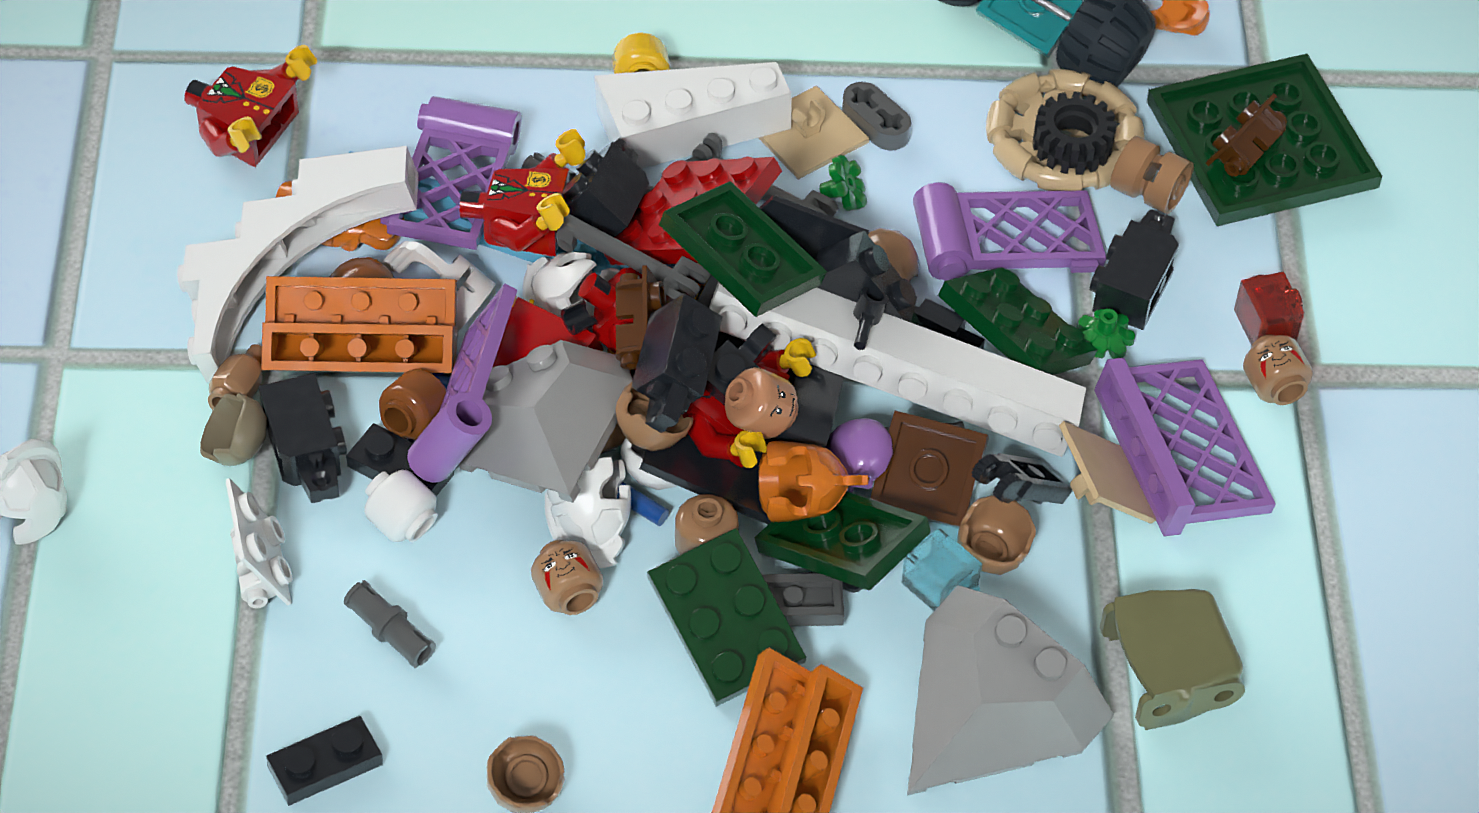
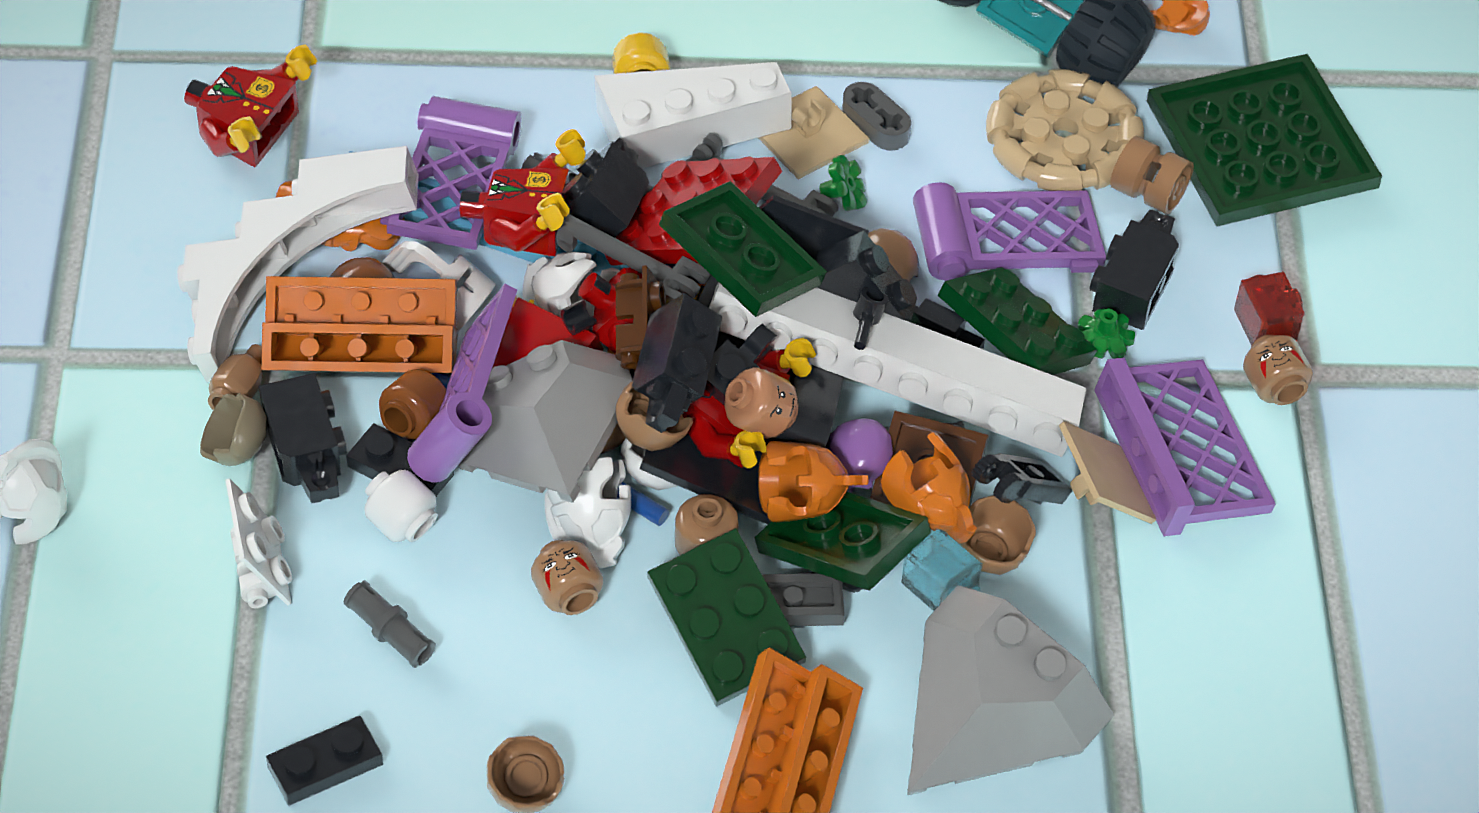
(932, 488): none -> orange helmet
(1077, 115): black tyre -> none
(1177, 653): olive piece -> none
(1237, 148): reddish brown hinge -> none

